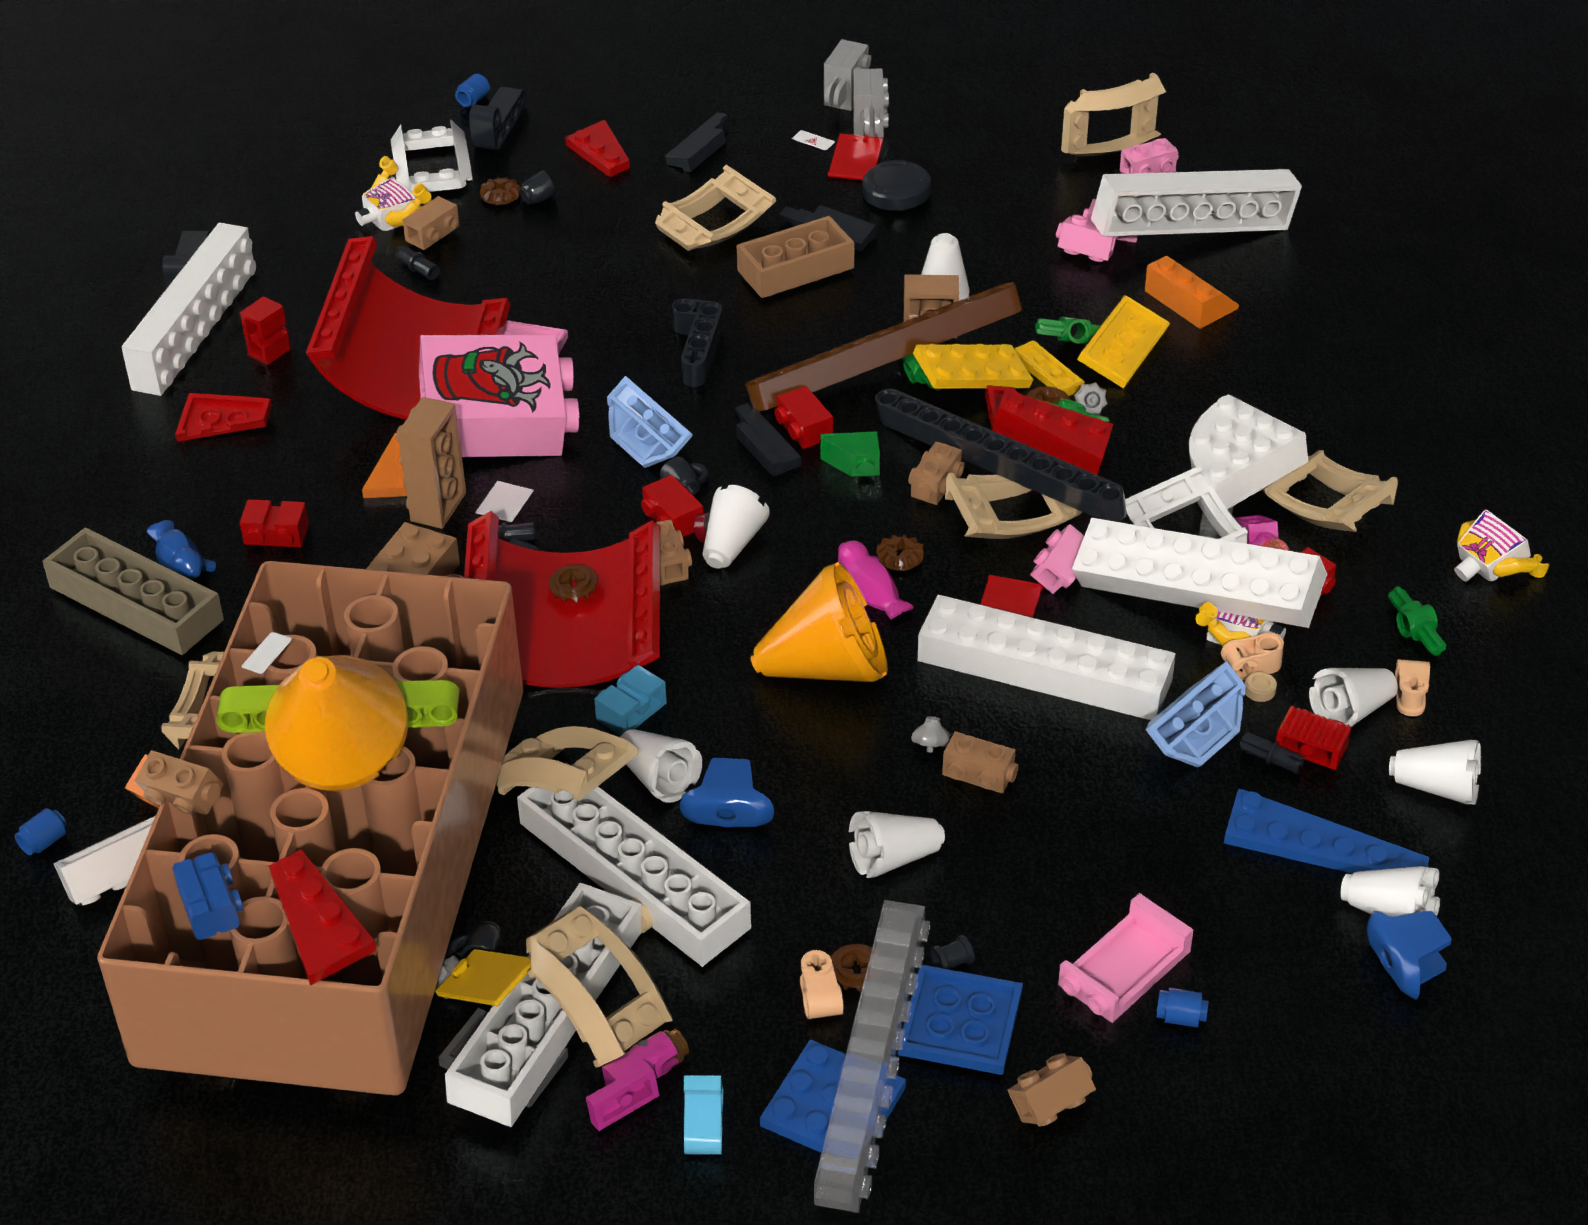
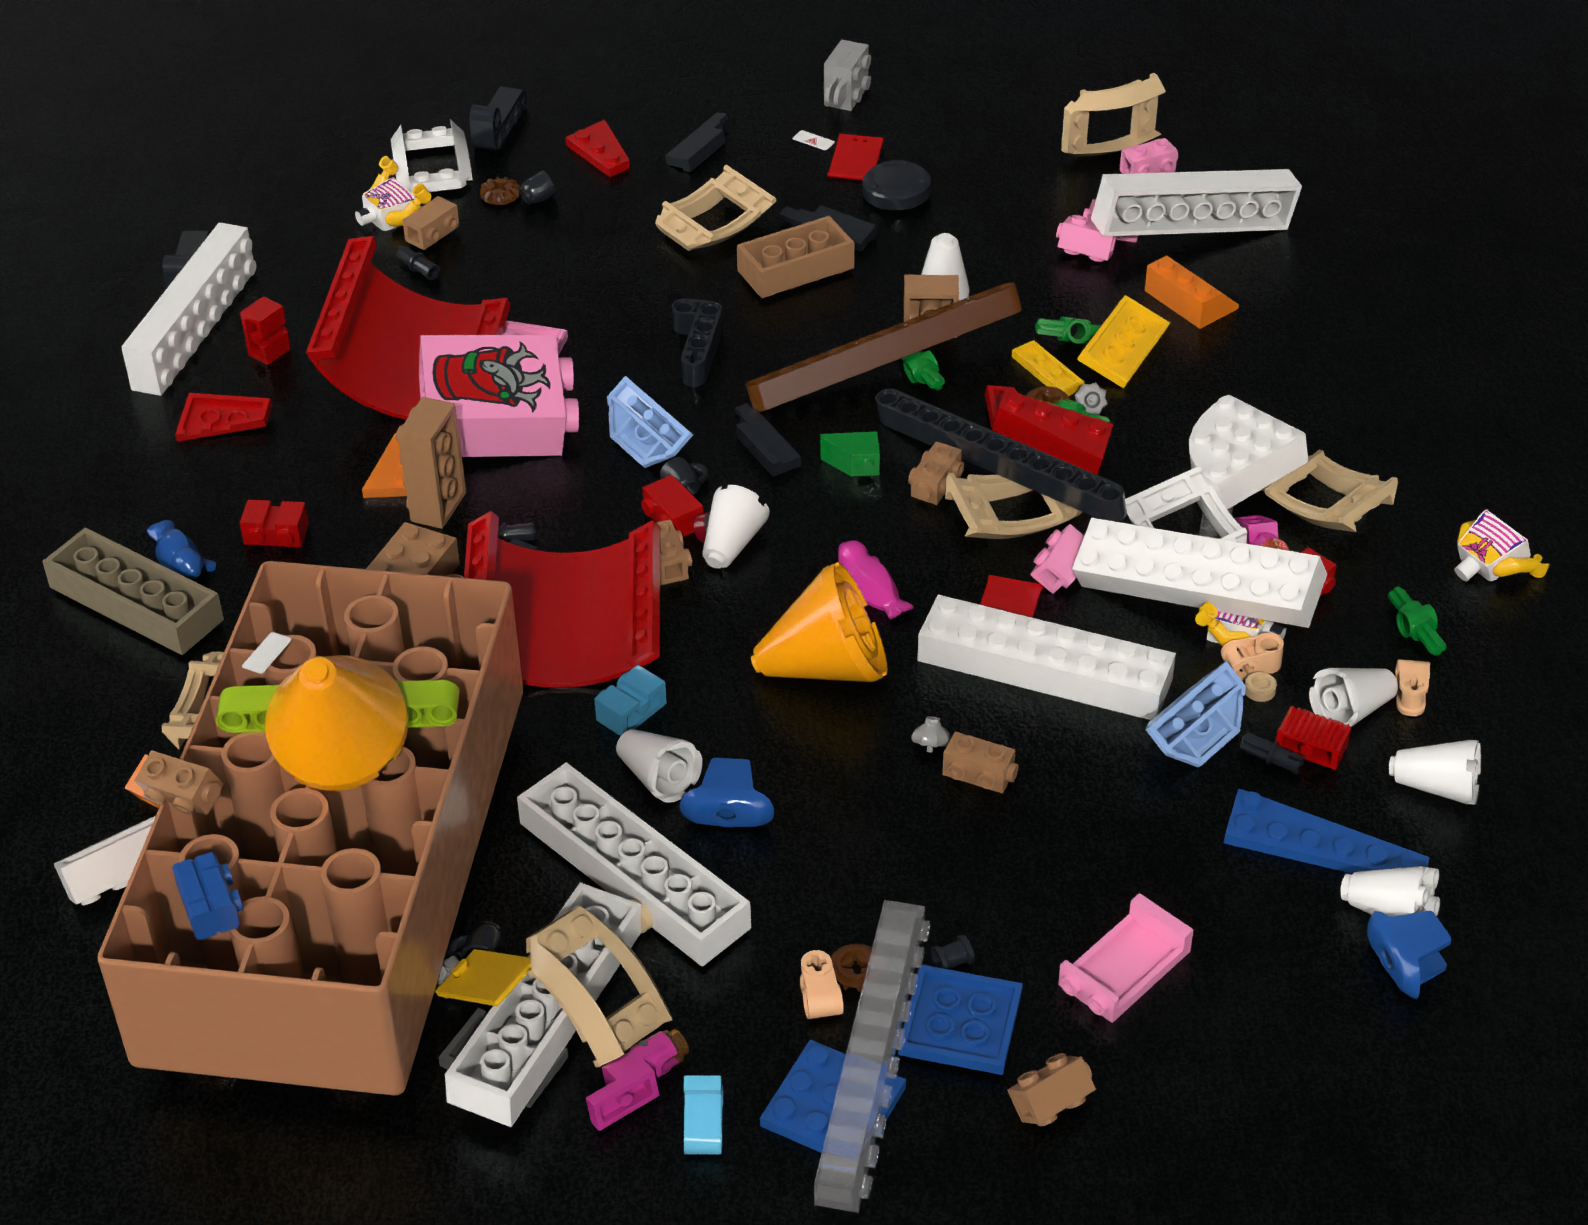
(41, 831): blue brick -> none
(319, 920): red wing -> none
(472, 90): blue brick -> none
(505, 500): white sticker -> none
(533, 764): tan wedge -> none
(561, 582): reddish brown gear -> none
(803, 416): red brick -> none
(870, 102): light grey brick -> none
(891, 841): white cone -> none
(908, 559): reddish brown gear -> none
(972, 366): yellow plate -> none
(1182, 1007): blue brick -> none

